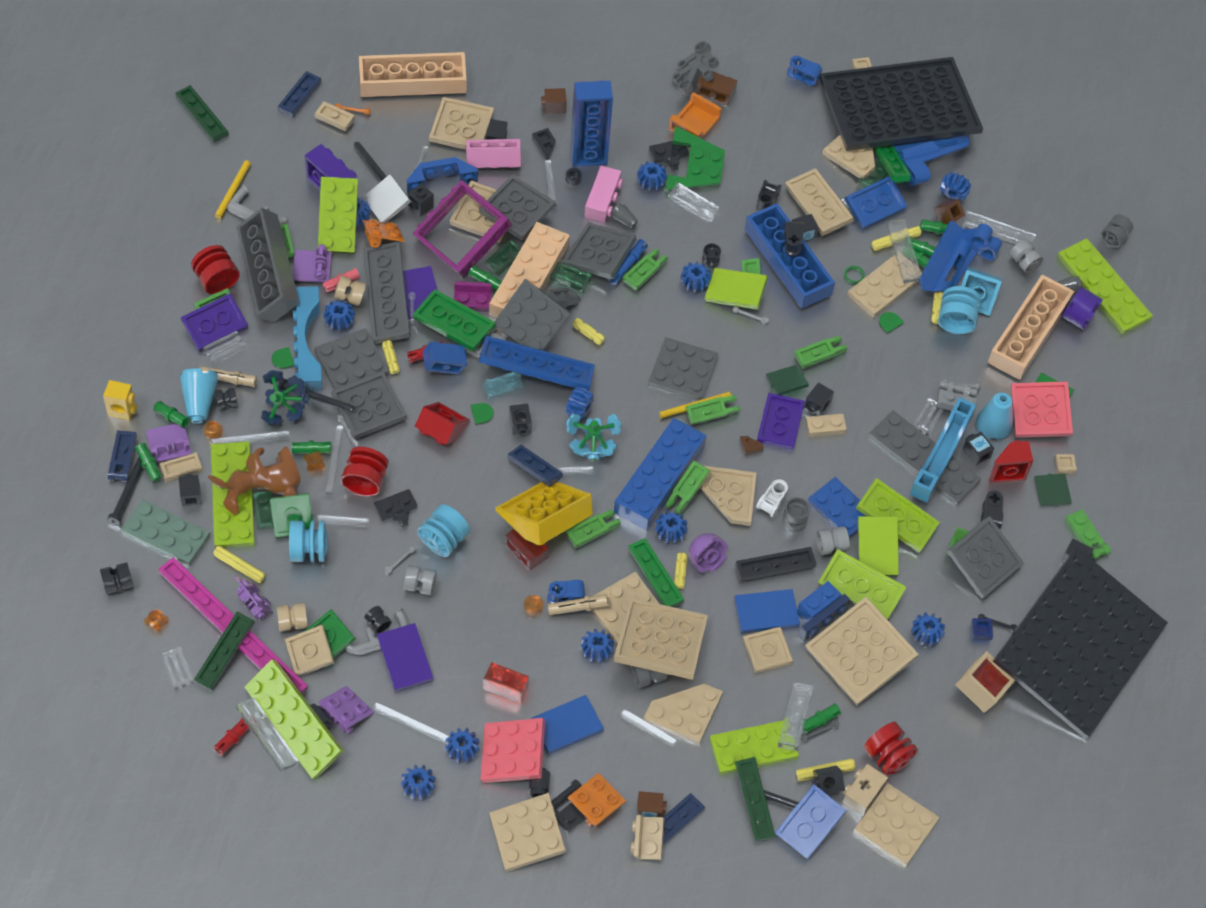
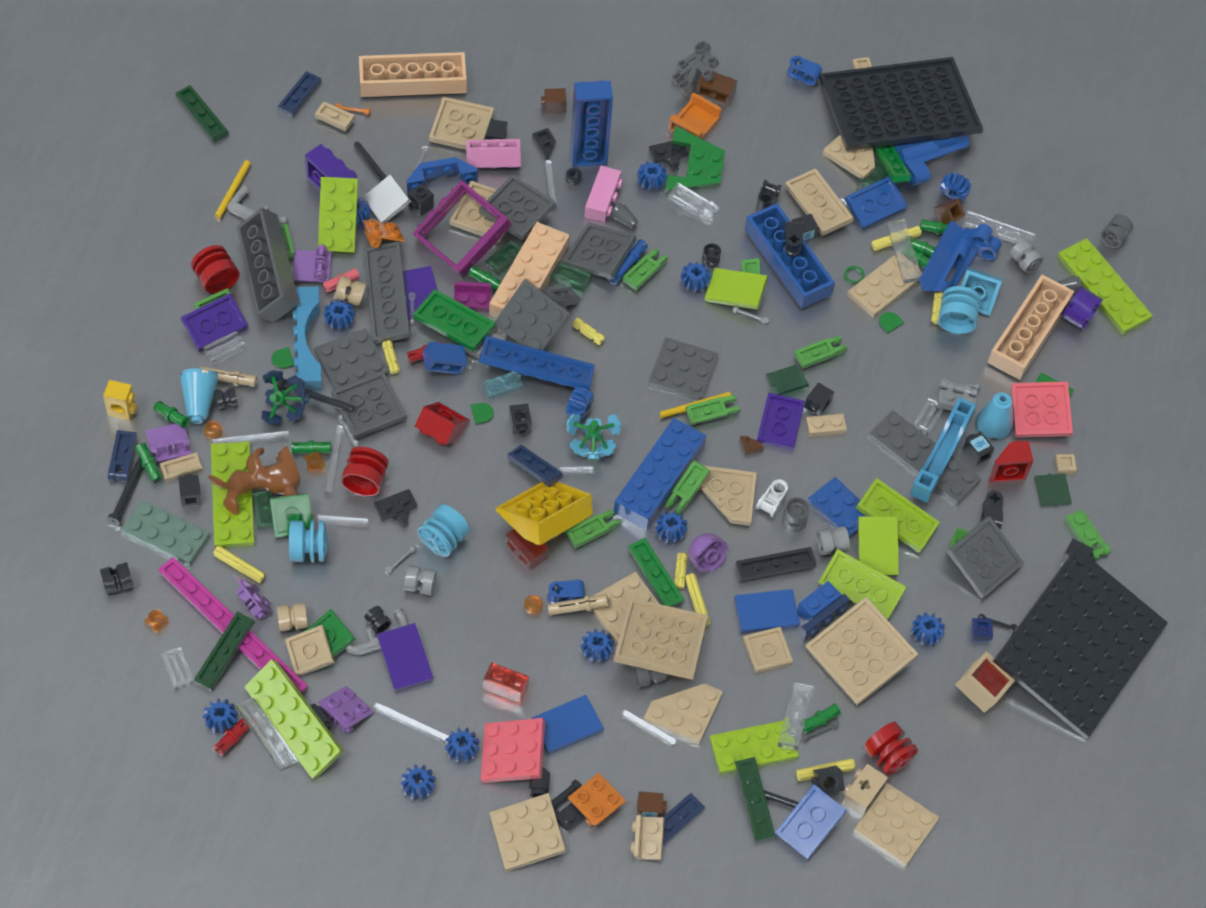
(220, 716): none -> blue gear
(696, 596): none -> light yellow axle

